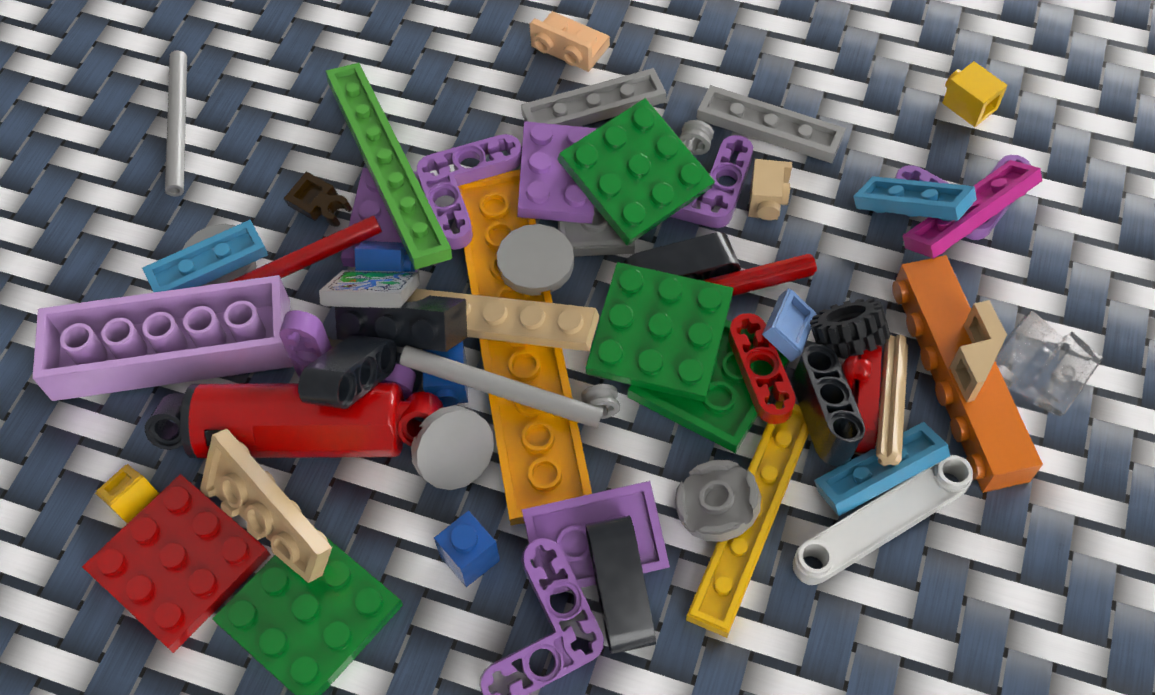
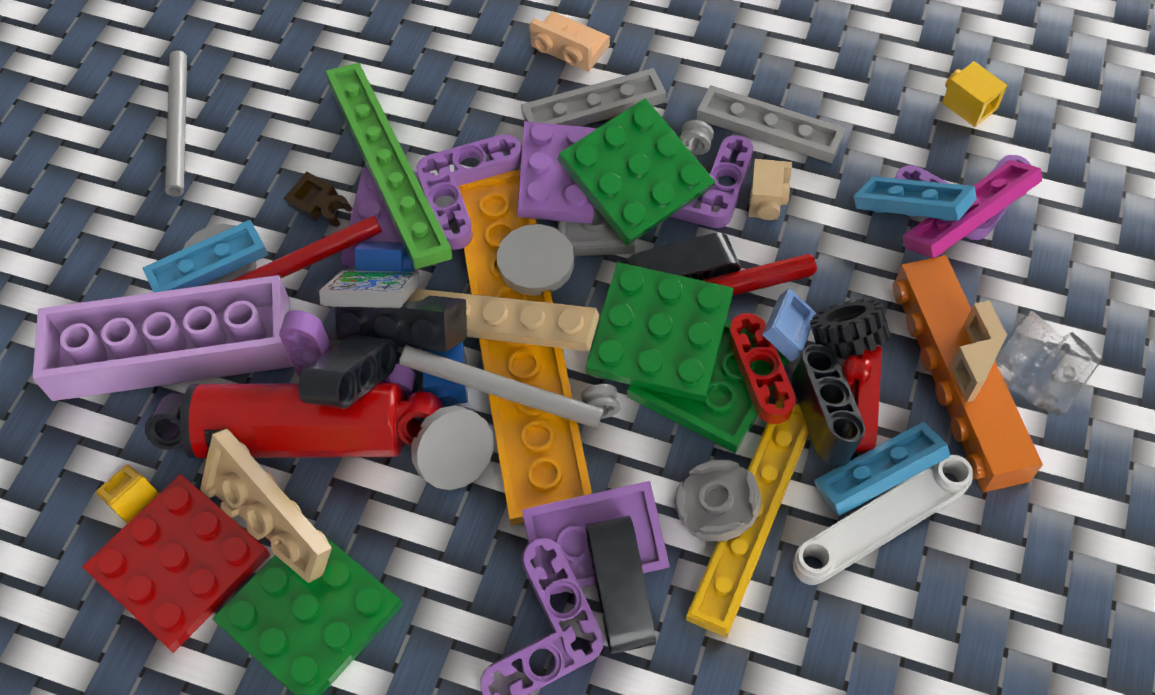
(467, 548): blue brick -> none
(892, 401): tan axle -> none

